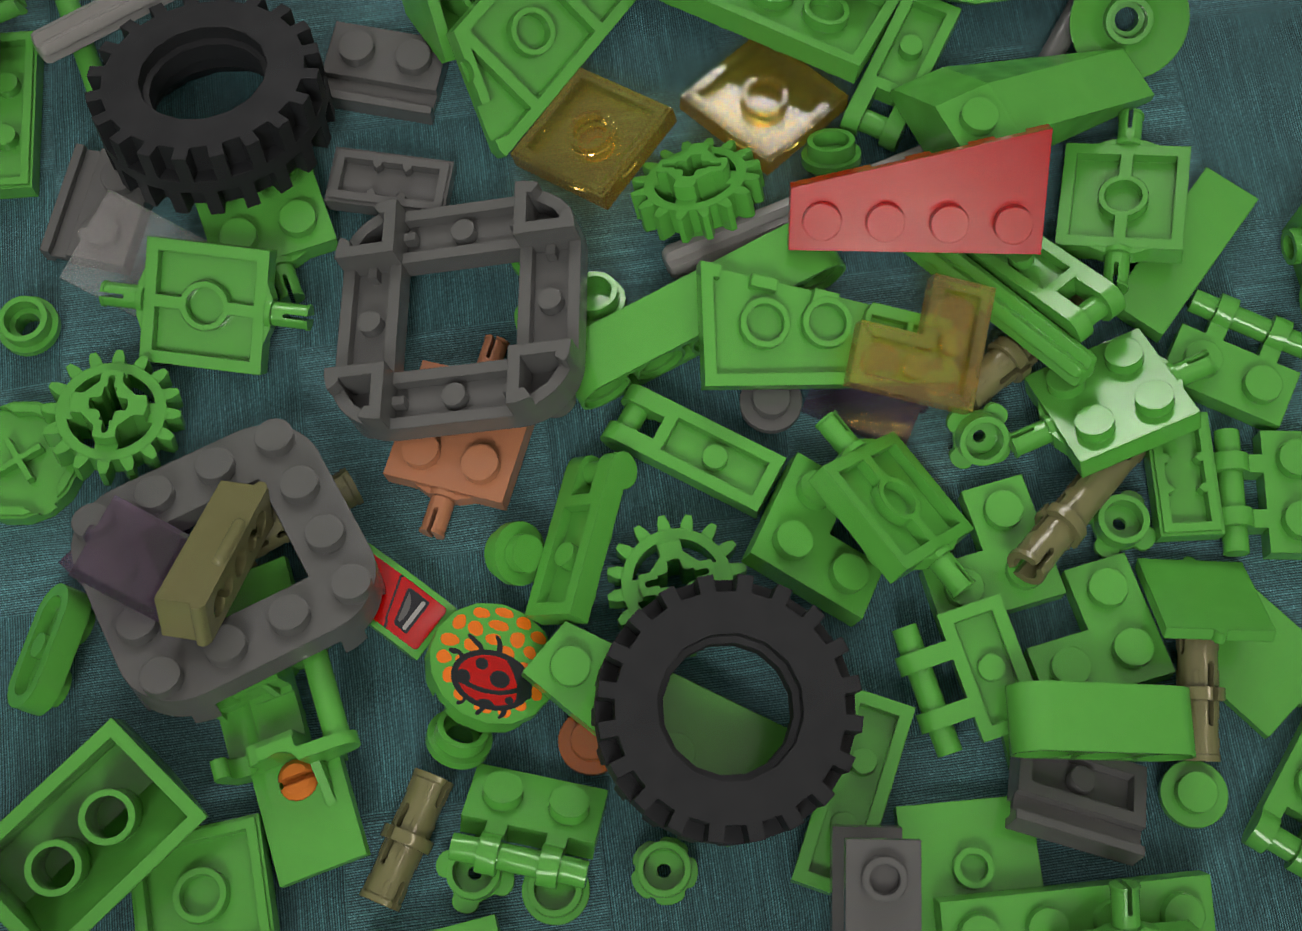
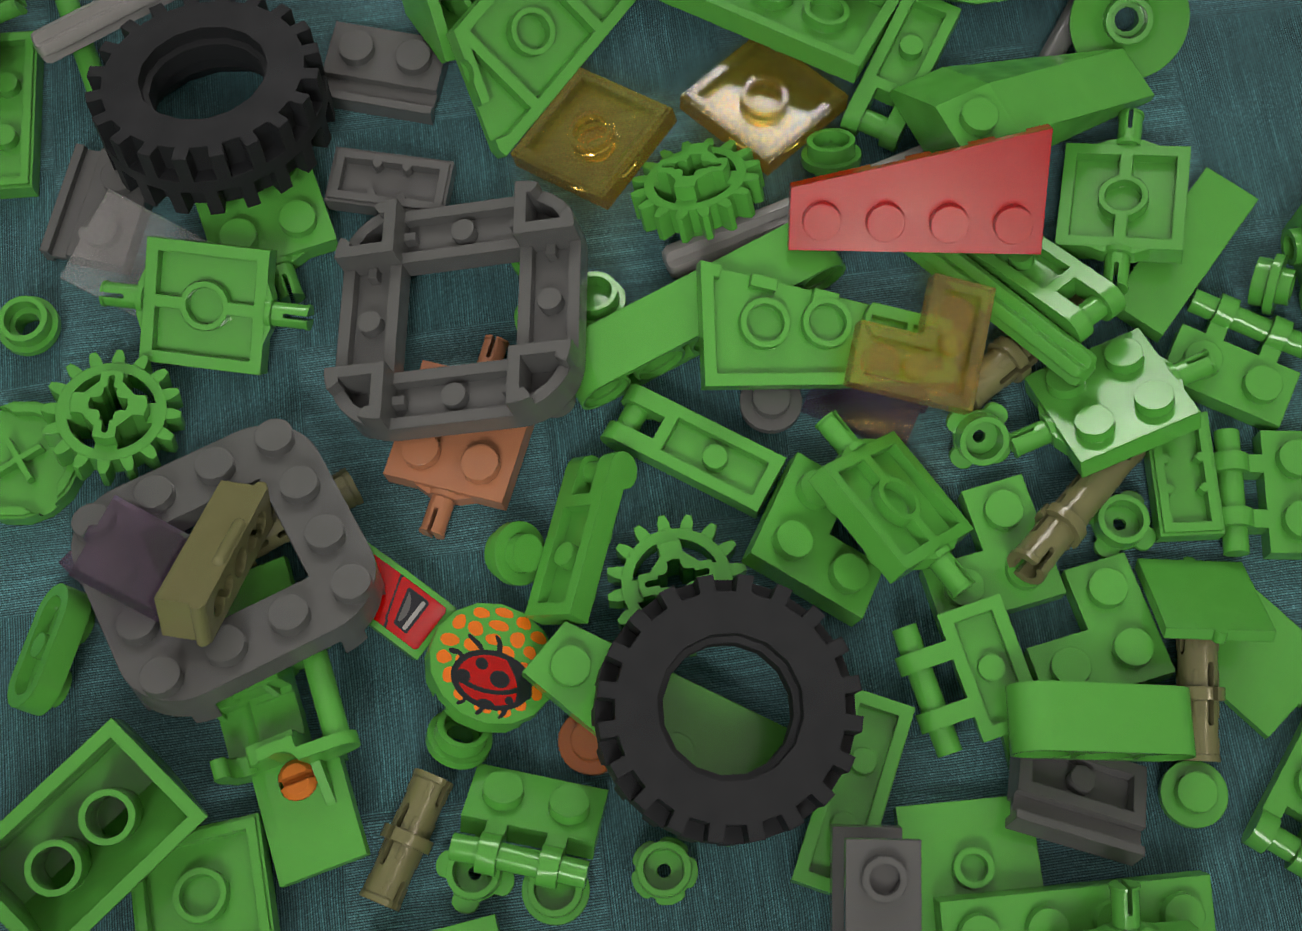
(1271, 283): none -> bright green plate

